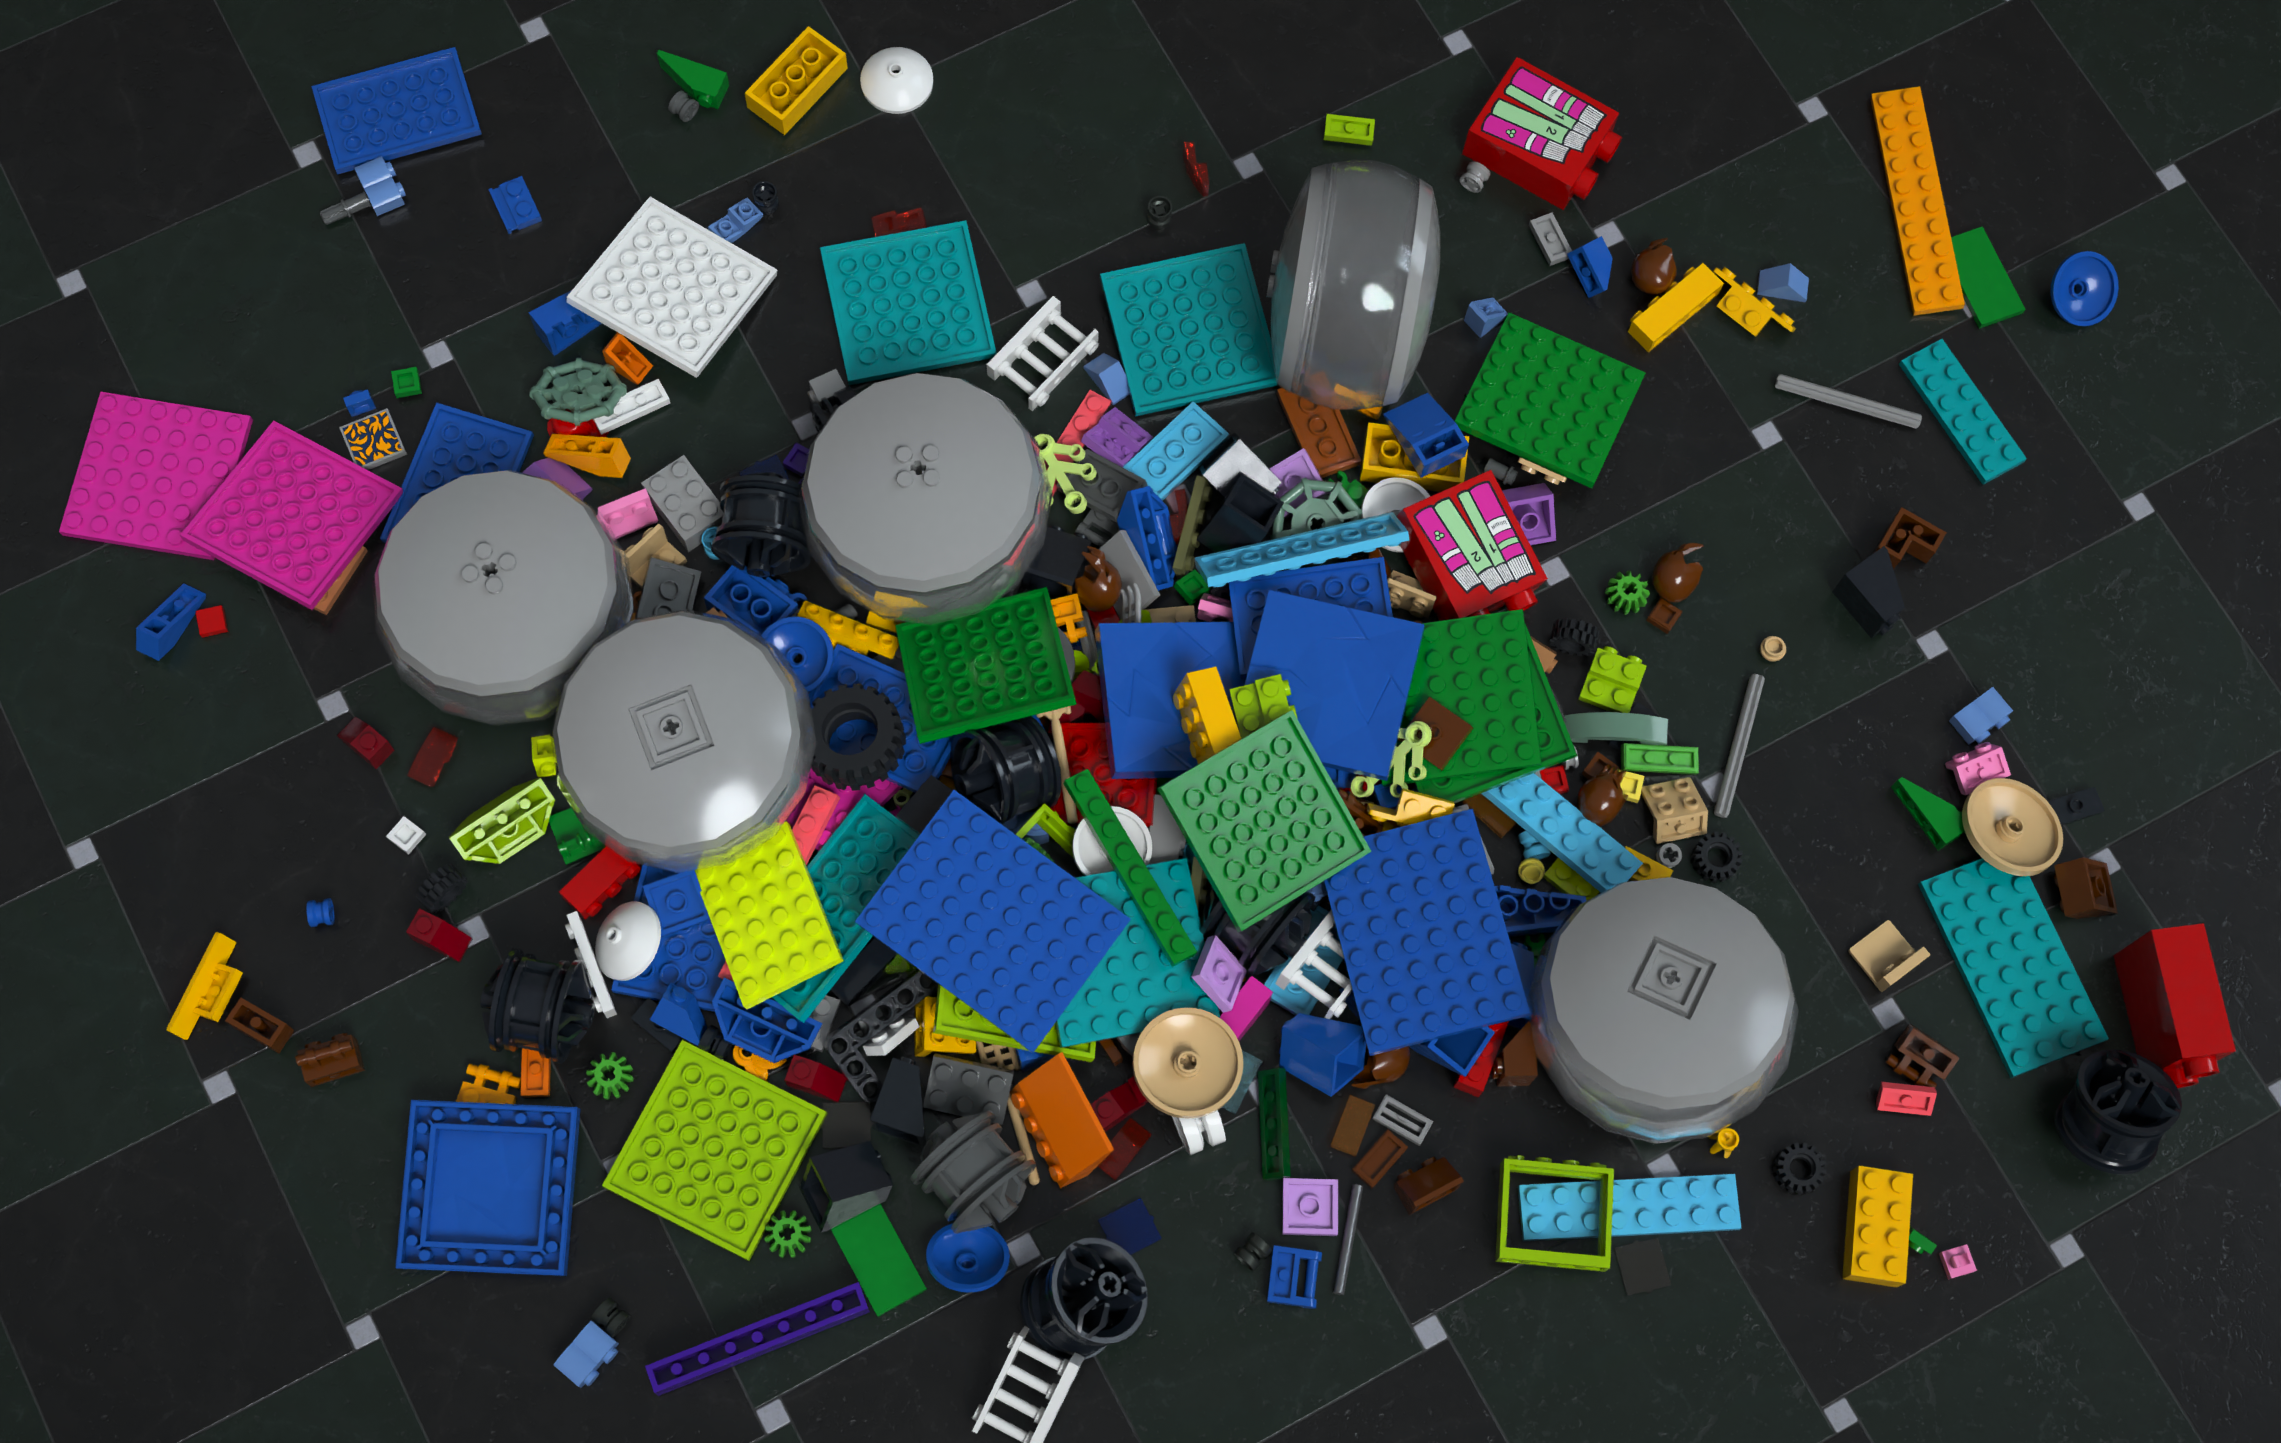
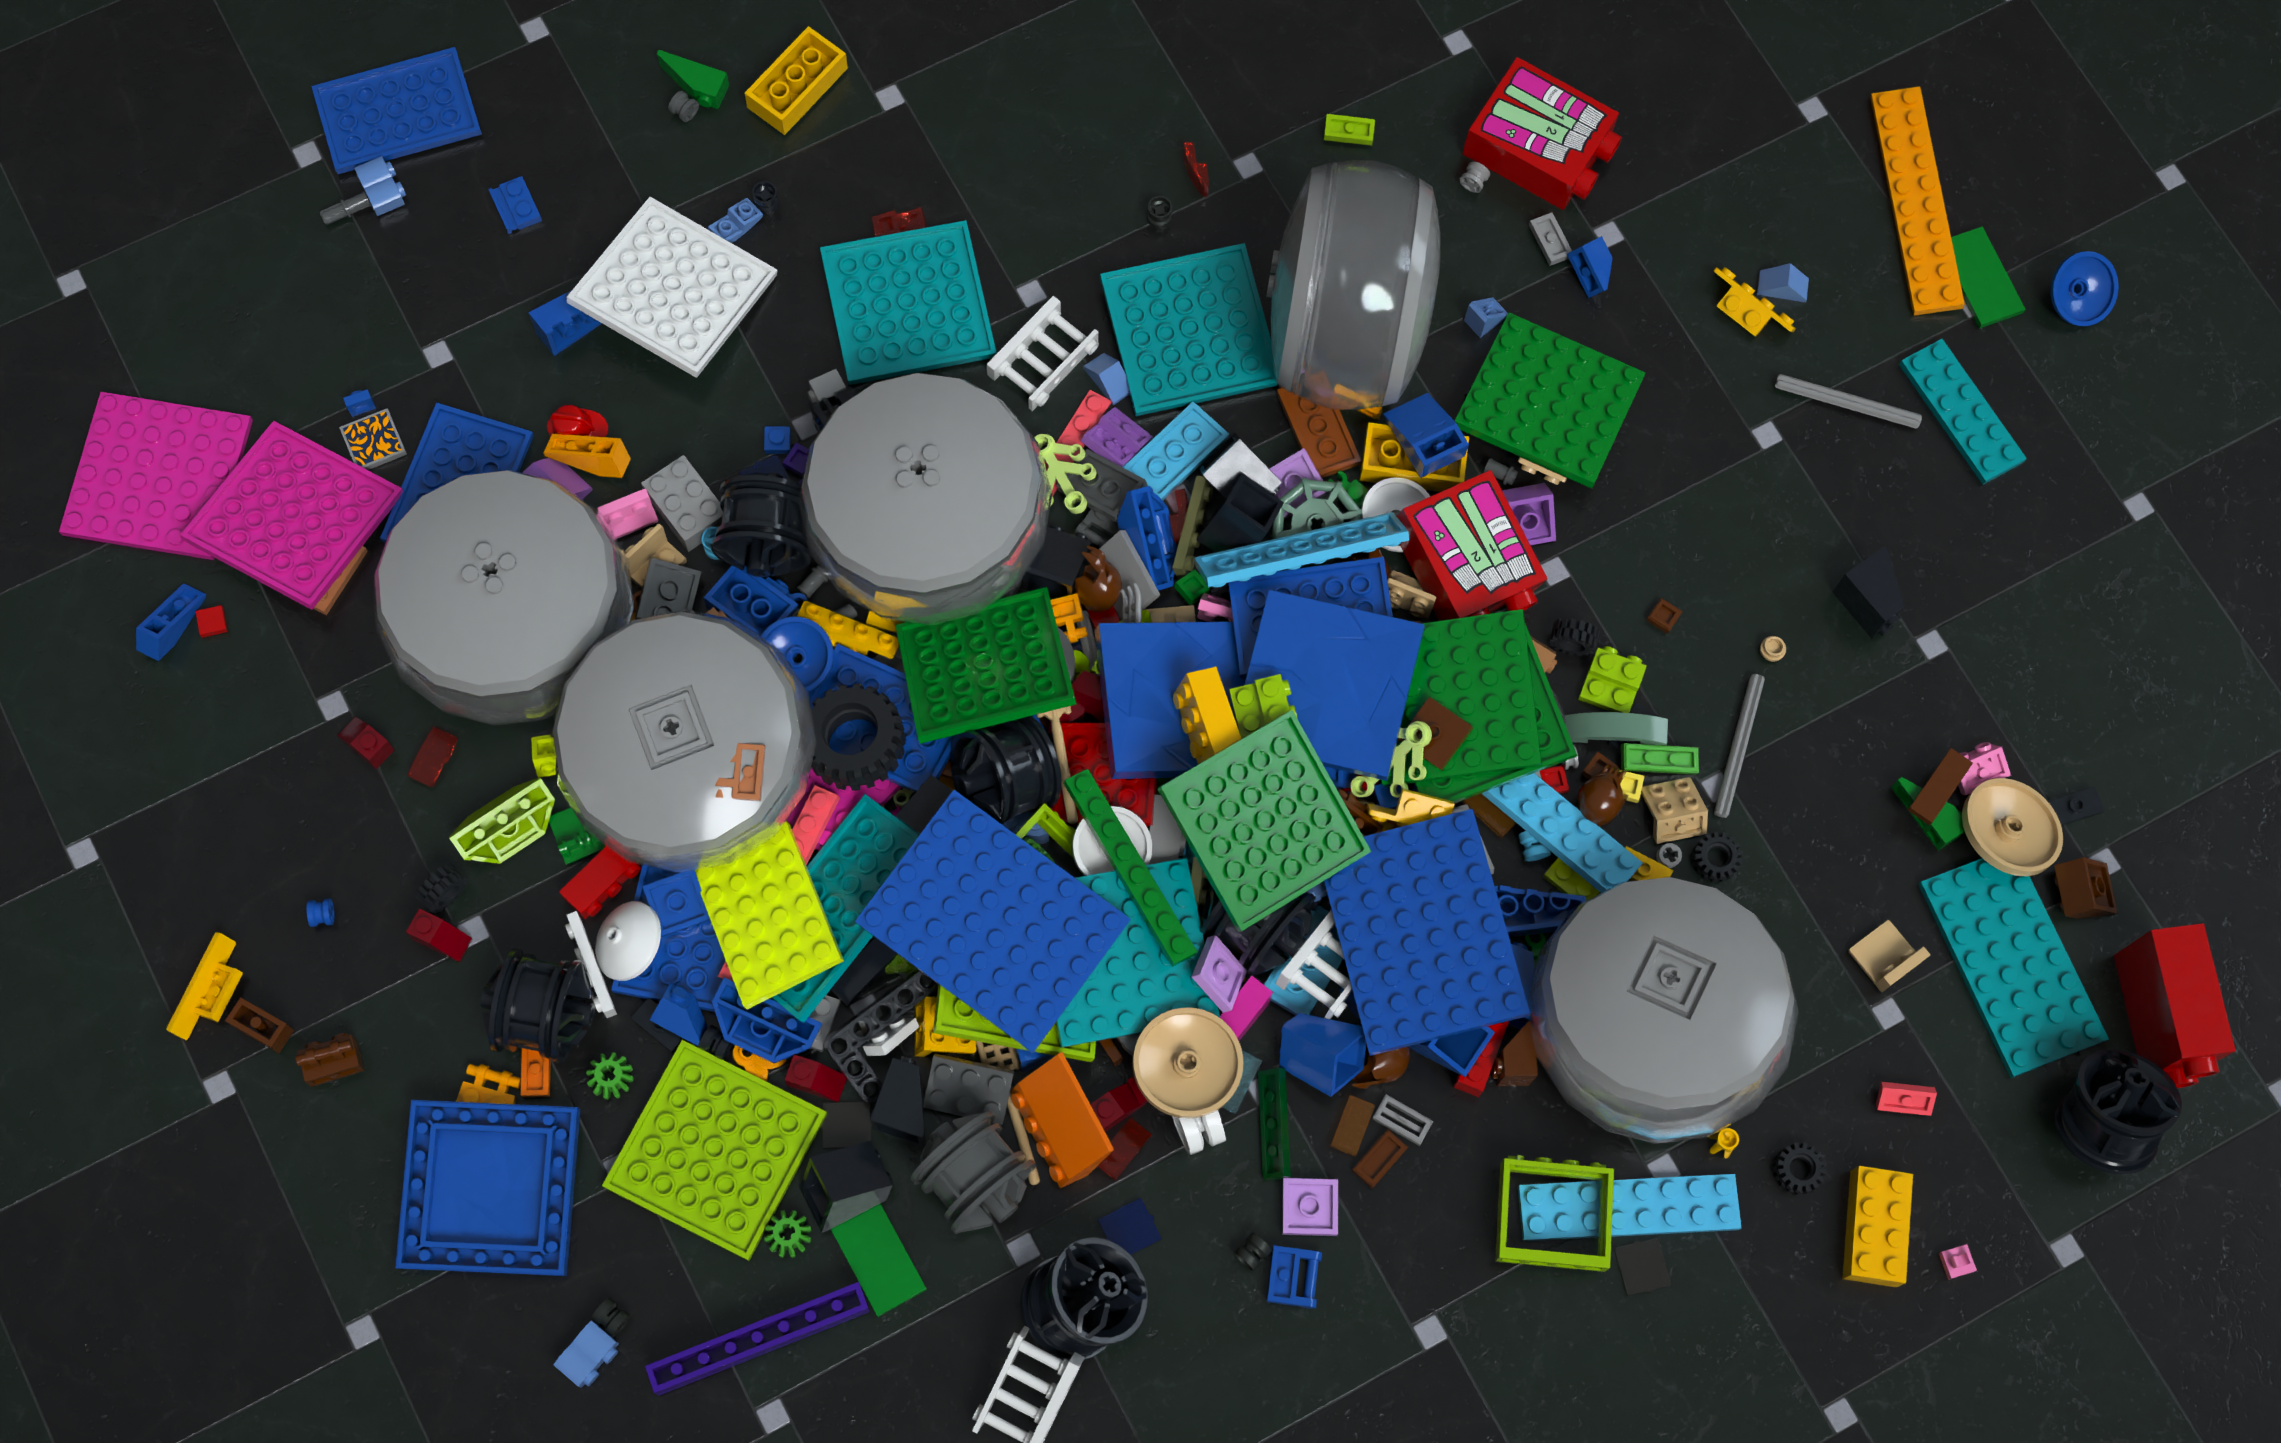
(406, 382): green plate -> none
(406, 835): white plate -> none
(565, 389): sand green plate -> none
(626, 359): orange slope -> none
(634, 405): white plate -> none
(751, 784): none -> nougat plate
(777, 440): none -> blue plate
(812, 581): none -> dark grey pin
(896, 91): white dish -> none
(979, 1250): blue dish -> none
(1348, 1238): flat silver bar -> none
(1428, 1184): reddish brown slope -> none
(1531, 870): light yellow plate -> none
(1620, 585): bright green gear -> none
(1654, 268): reddish brown helmet -> none
(1673, 577): reddish brown helmet -> none
(1674, 307): yellow brick -> none
(1910, 535): reddish brown brick -> none
(1920, 1242): green plate -> none
(1926, 1052): reddish brown brick -> none
(1940, 786): none -> reddish brown tile
(1980, 716): medium blue brick -> none

